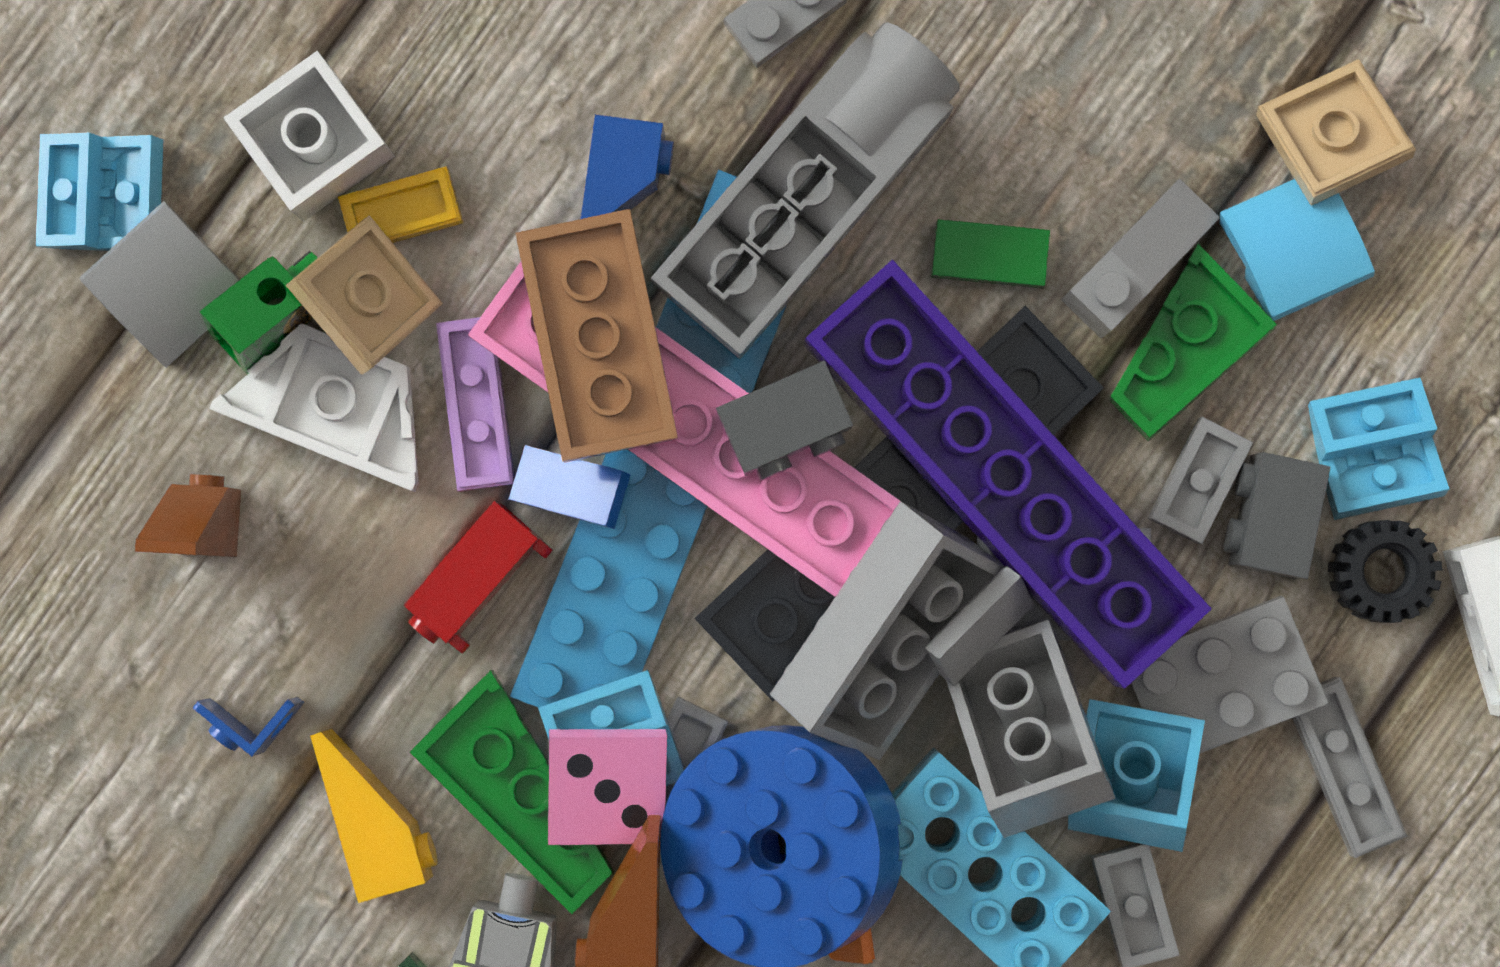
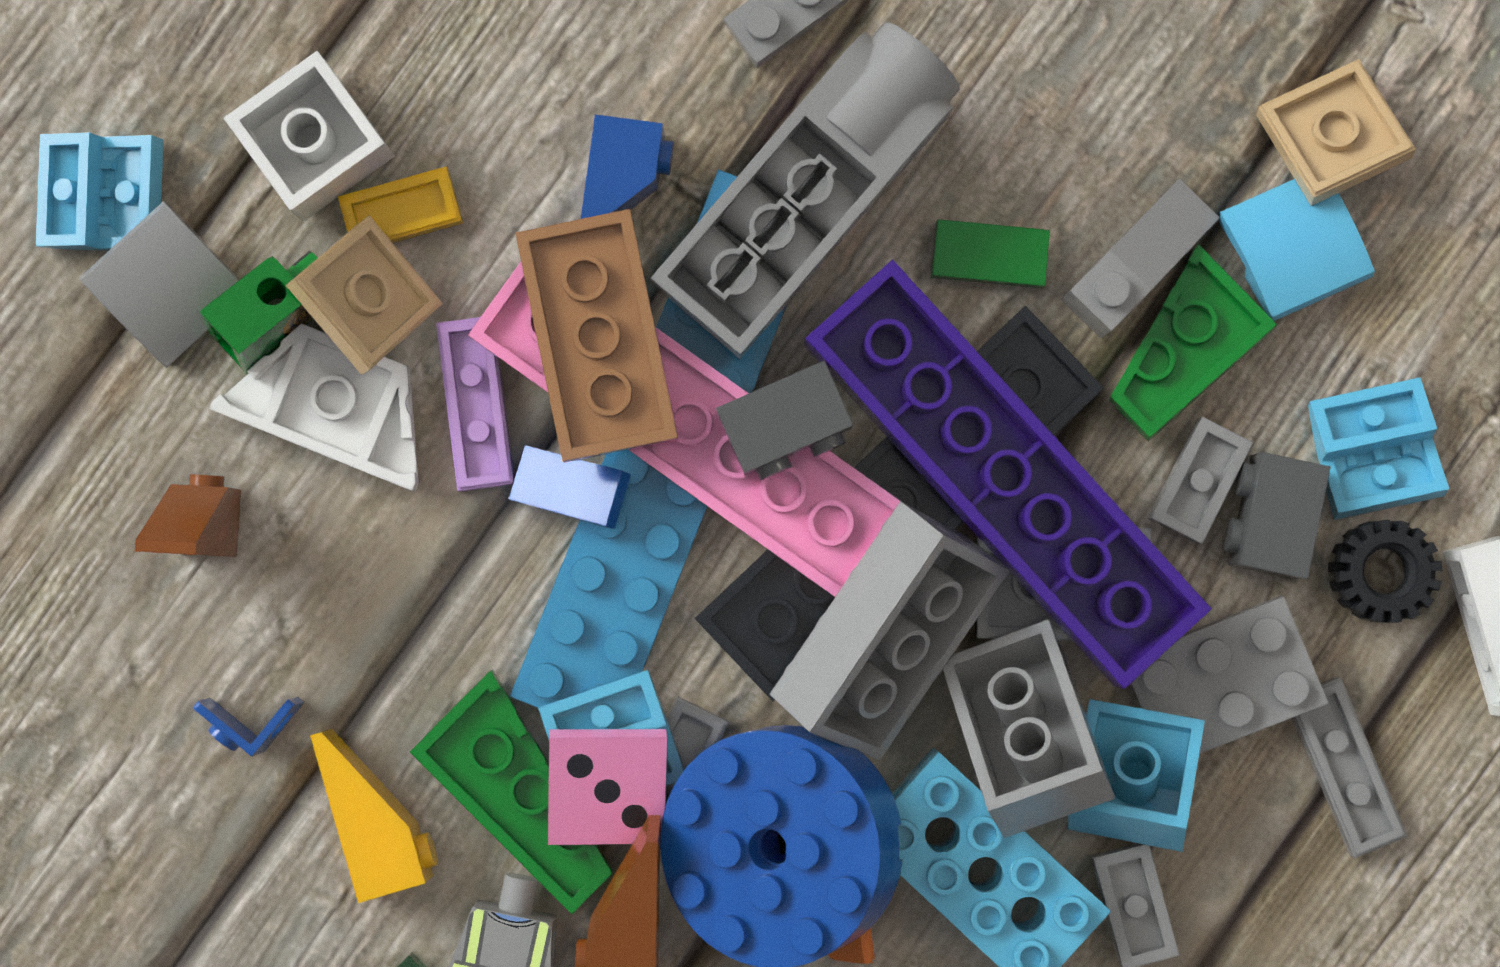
(472, 575): red brick -> none
(979, 625): light grey tile -> none

